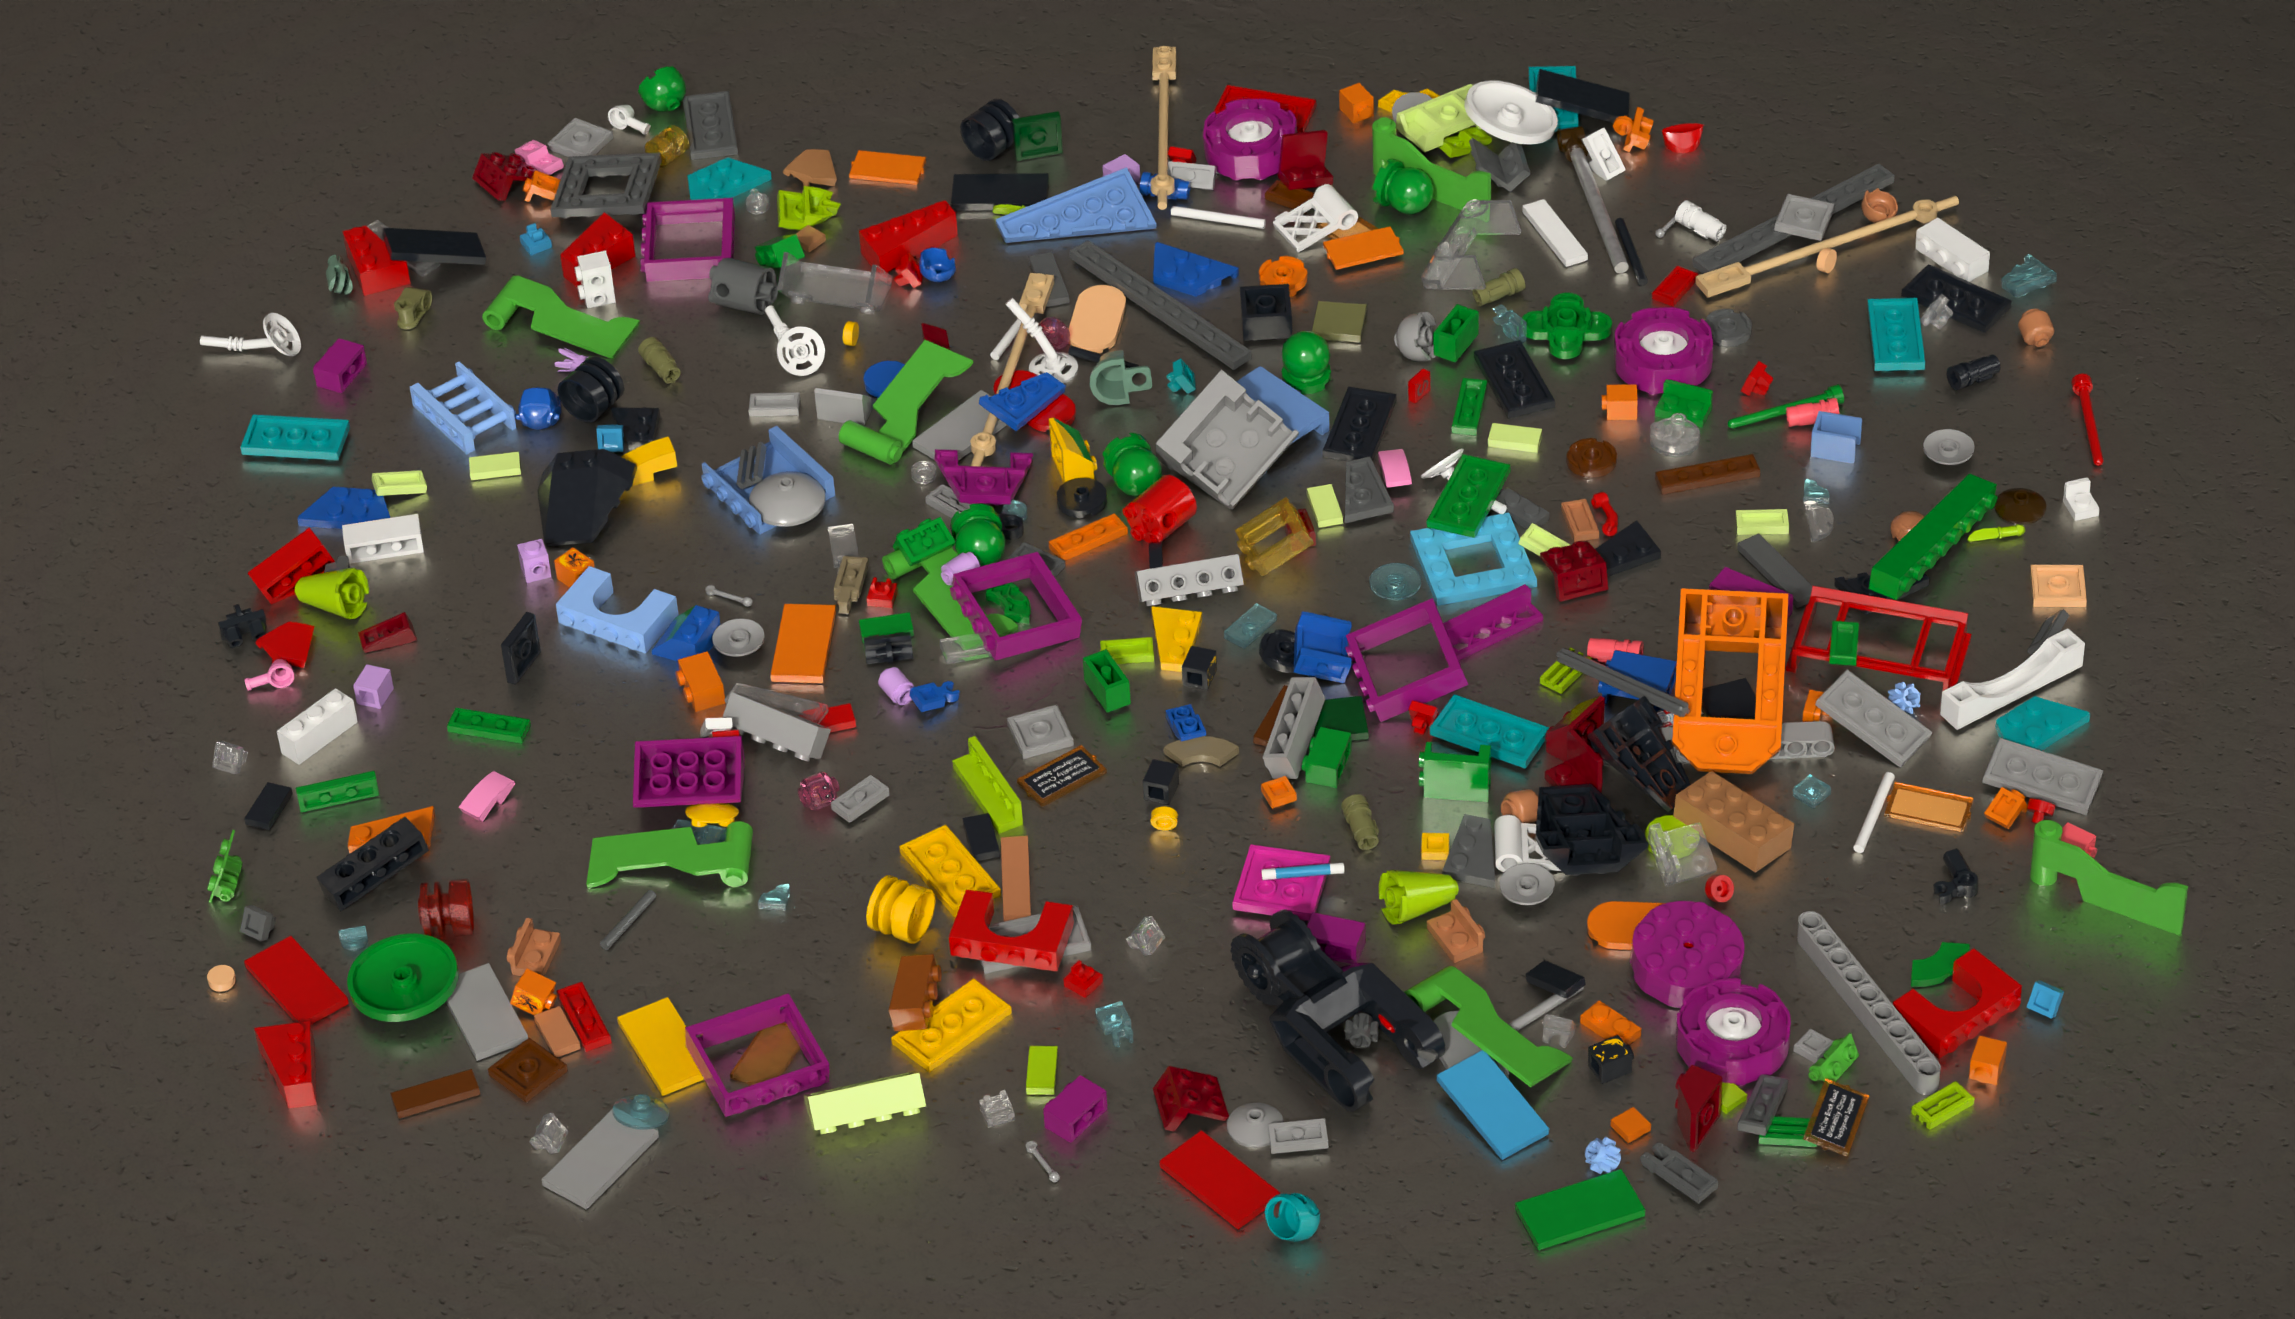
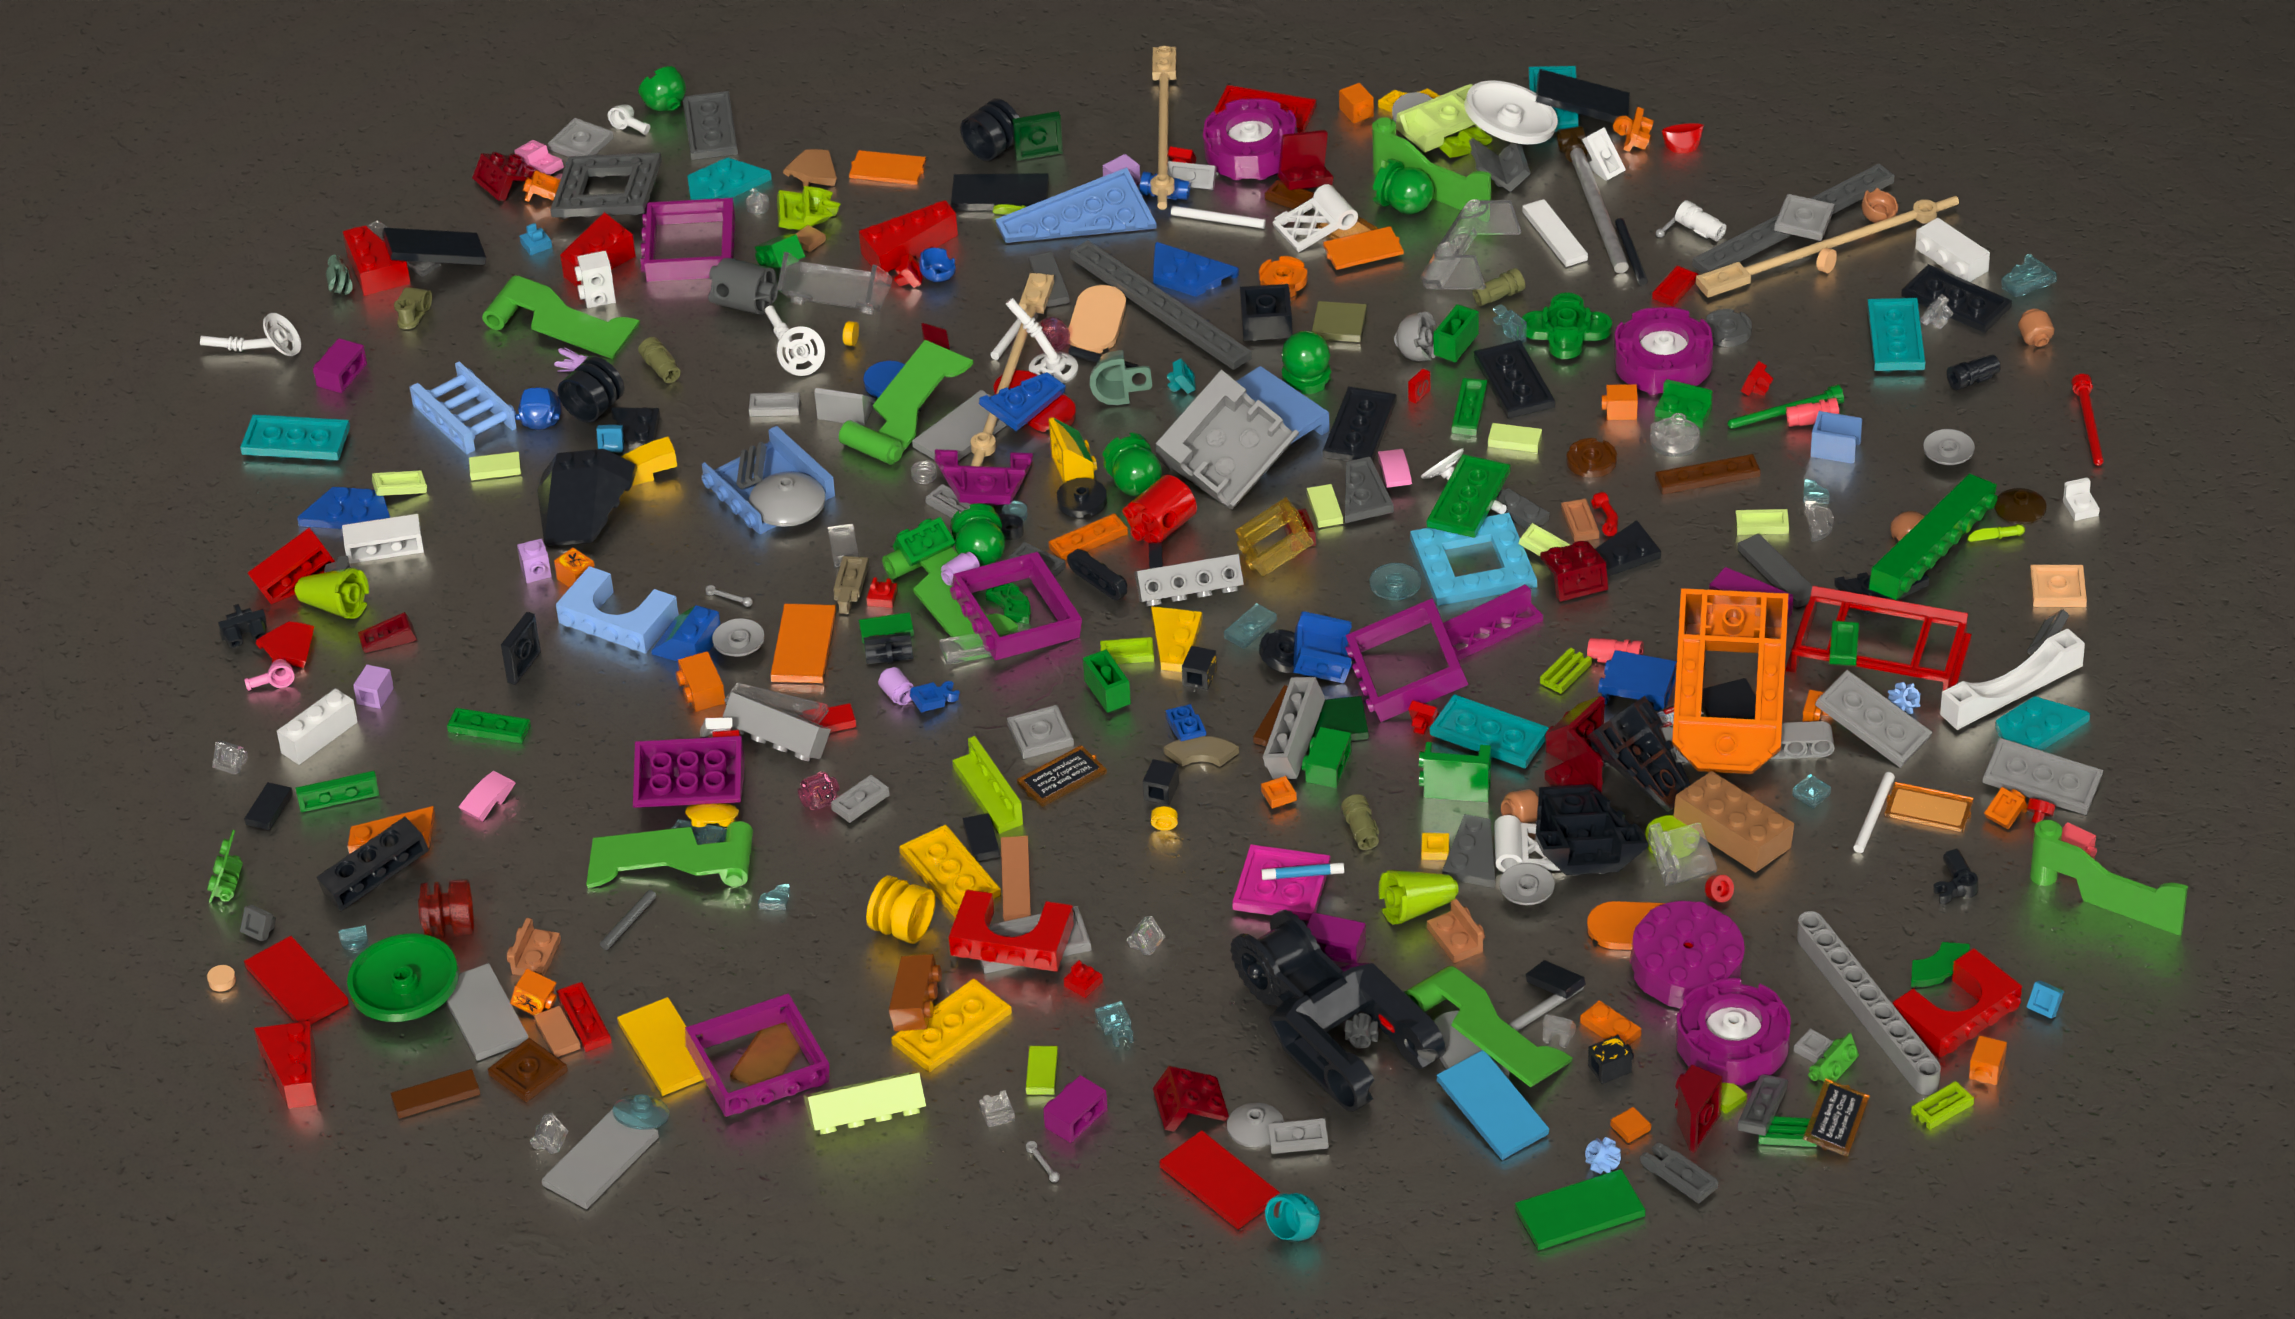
(670, 143): clear yellow wheel -> none
(1097, 574): none -> black plate
(1622, 682): dark grey axle -> none

